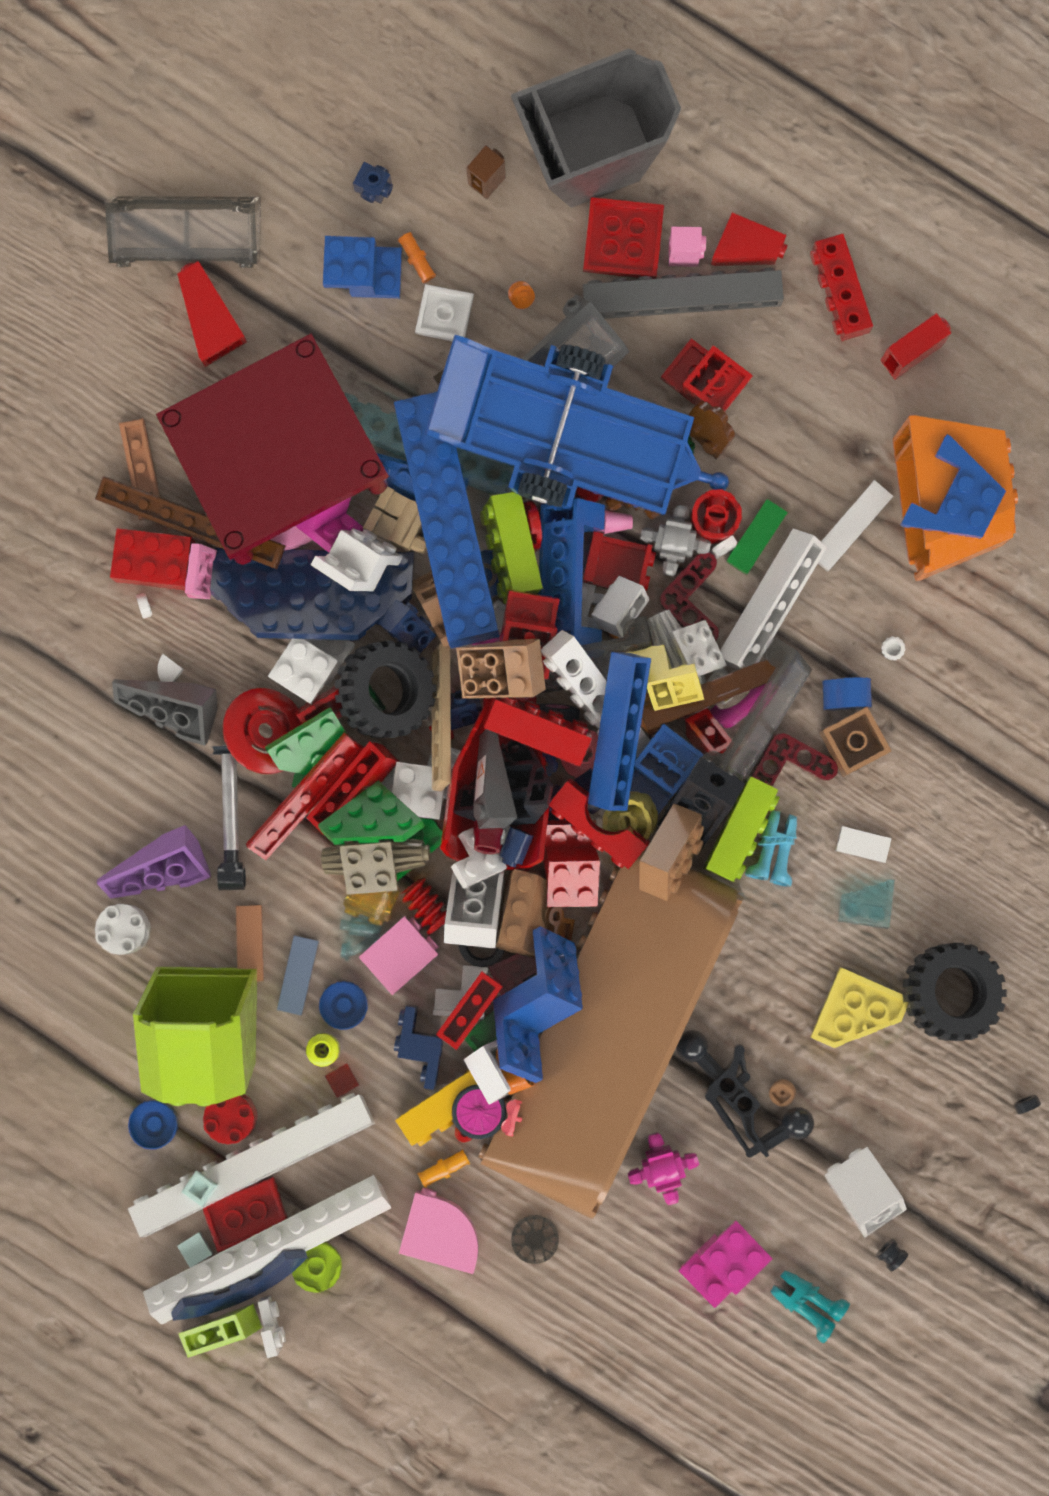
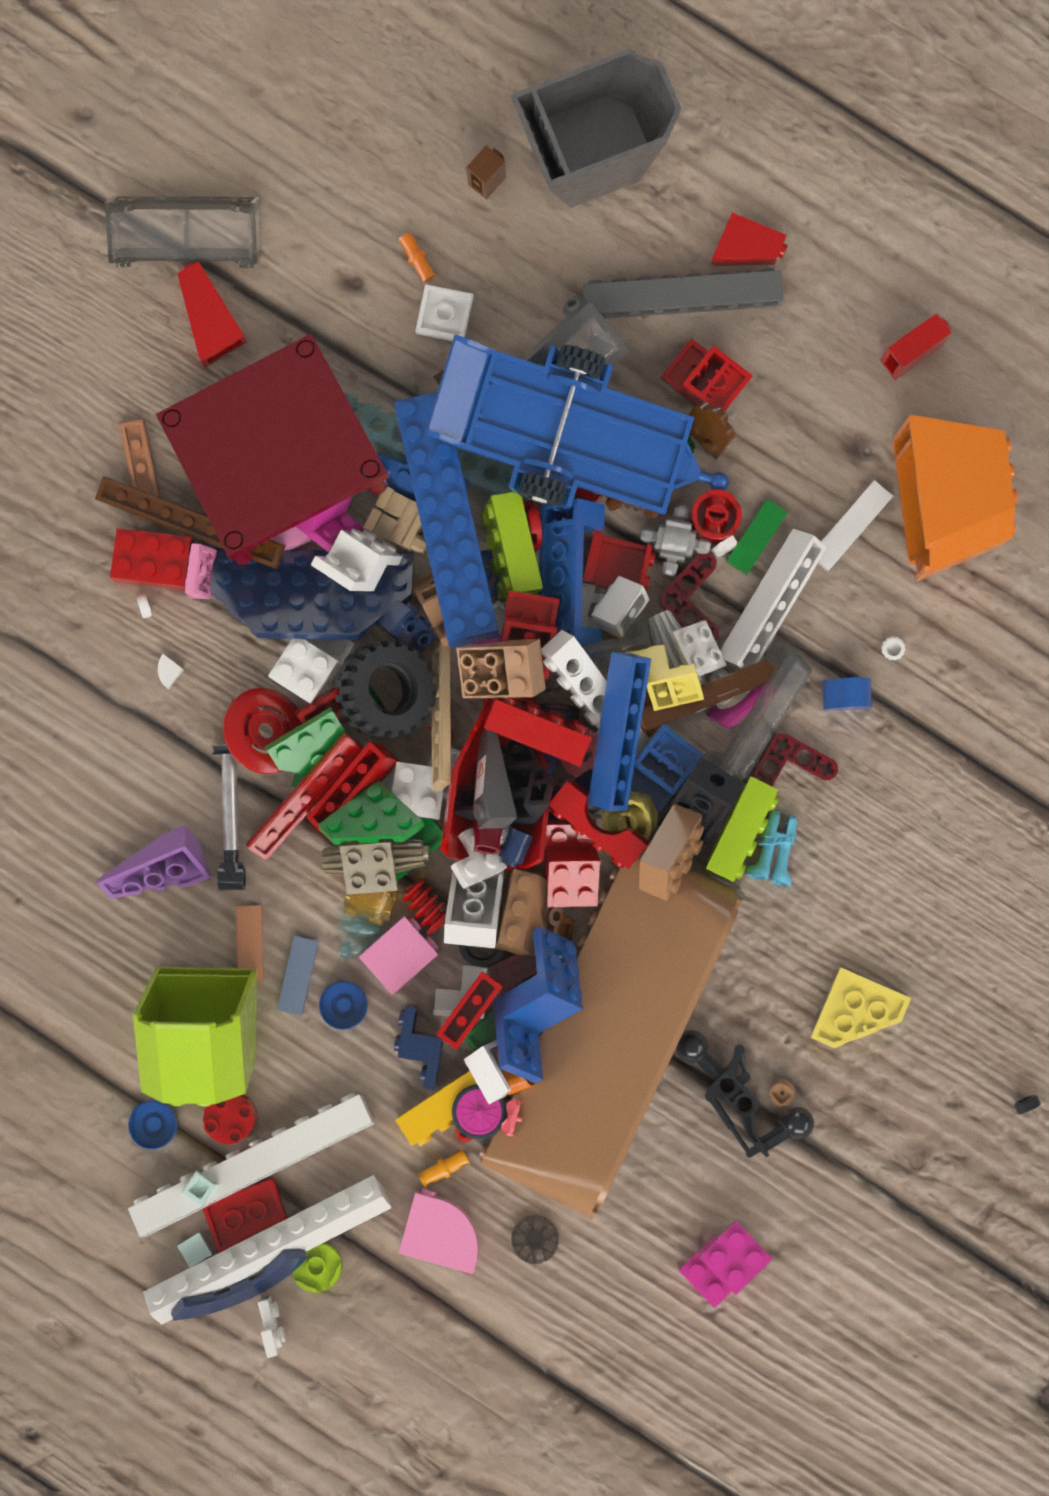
(122, 929): white brick -> none
(177, 705): dark grey wedge -> none
(221, 1331): lime slope -> none
(314, 1053): neon yellow head -> none
(342, 1080): clear red tile -> none
(362, 267): blue bracket -> none
(373, 183): dark blue brick -> none
(463, 710): dark blue brick -> none
(521, 294): orange wheel -> none
(616, 522): bright pink cone -> none
(623, 238): red plate -> none
(663, 1168): dark pink piece -> none
(686, 246): bright pink brick -> none
(706, 733): red slope -> none
(805, 1291): teal piece -> none
(841, 287): red brick -> none
(855, 741): medium nougat brick -> none
(863, 844): white tile -> none
(865, 1191): white slope -> none
(868, 906): clear light blue wing -> none
(892, 1255): black wheel -> none
(968, 502): blue wing -> none
(985, 985): black tyre -> none

